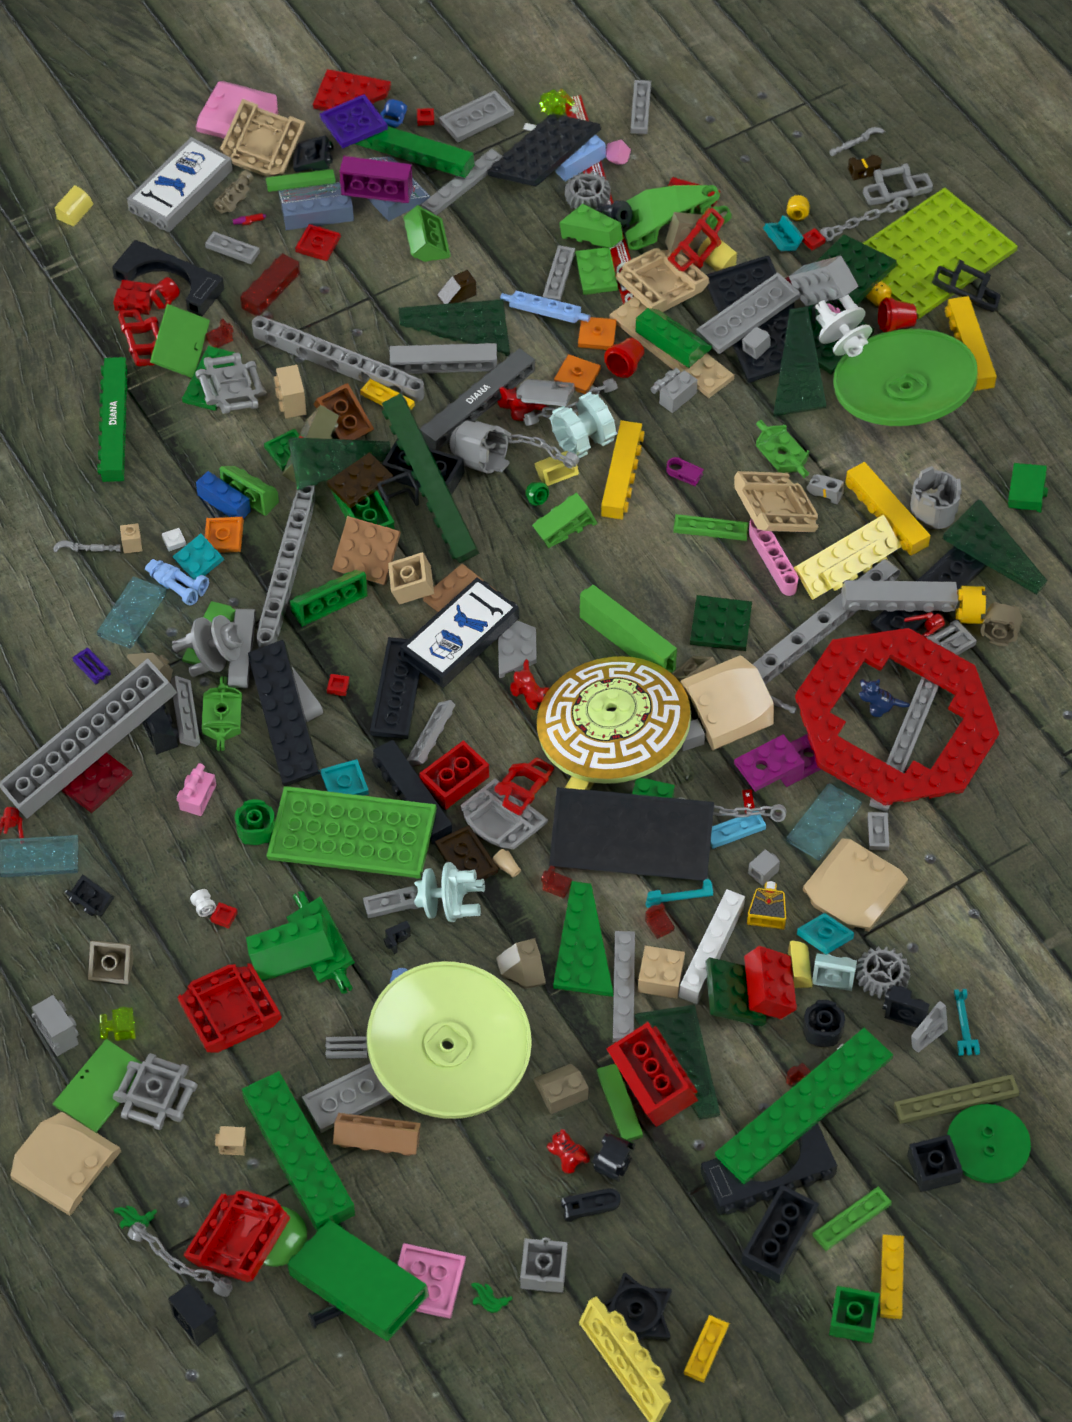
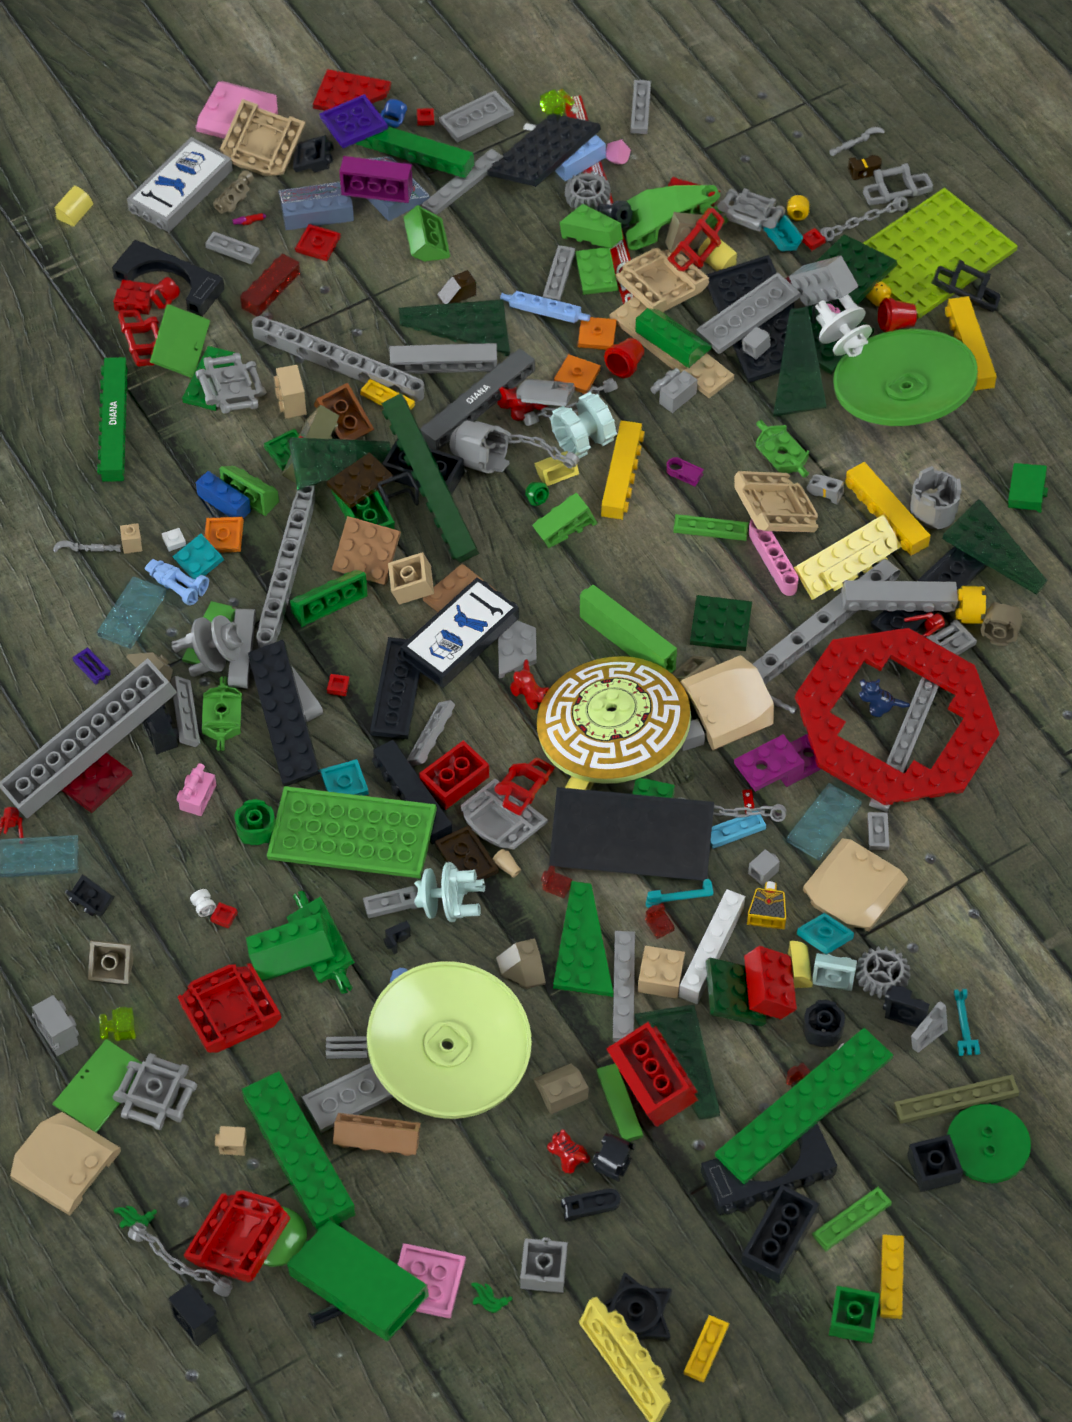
(220, 335): clear red bracket -> none
(300, 180): bright green tile -> none
(751, 209): none -> light grey brick

